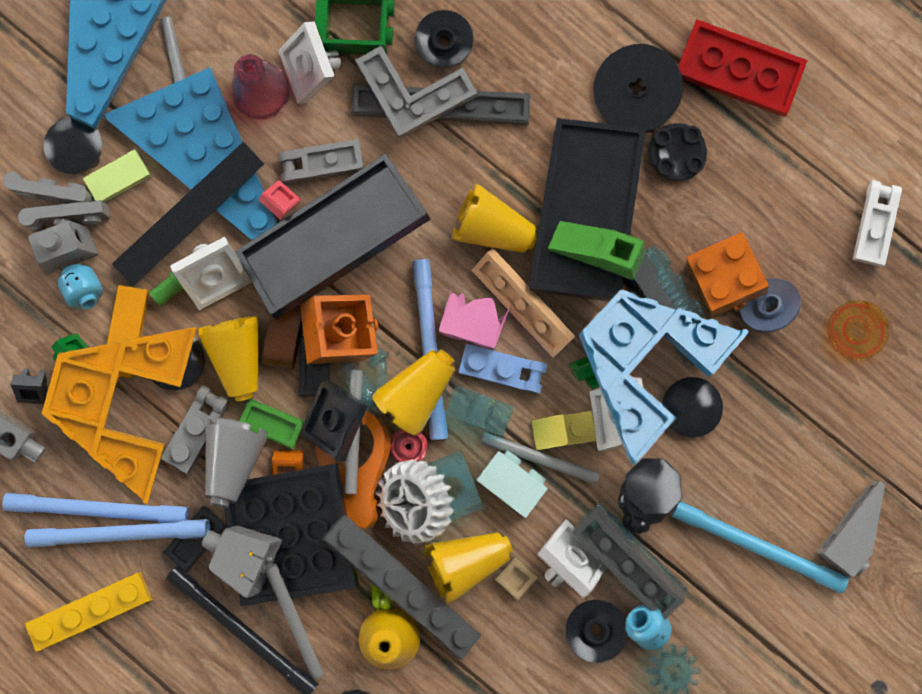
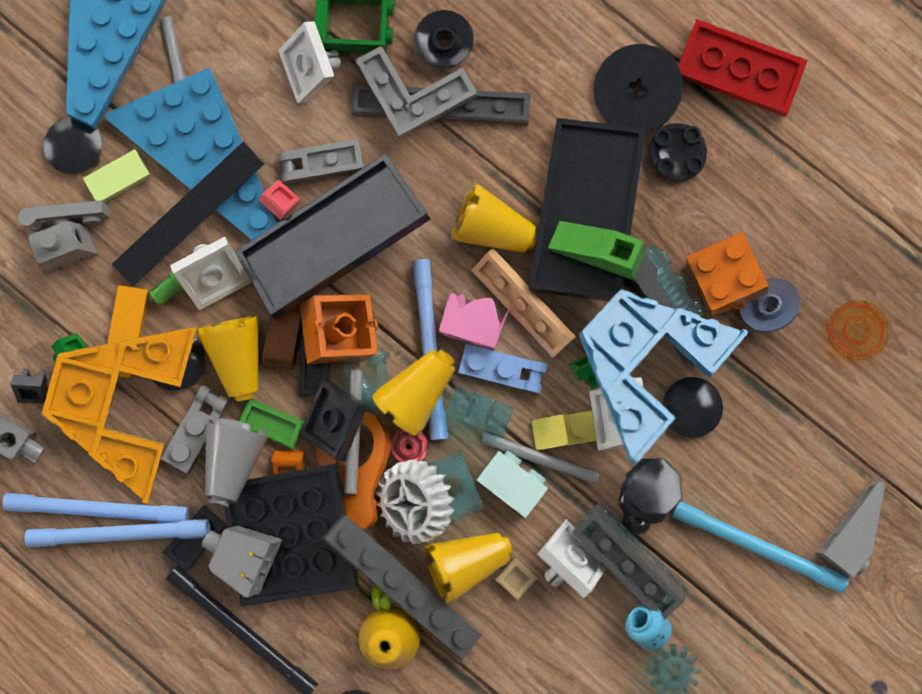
(46, 189): light grey plate -> none
(80, 286): medium azure head -> none
(88, 611): yellow plate -> none
(258, 87): clear pink cone -> none
(294, 621): light grey bar -> none
(608, 642): black dish -> none
(877, 224): white plate -> none

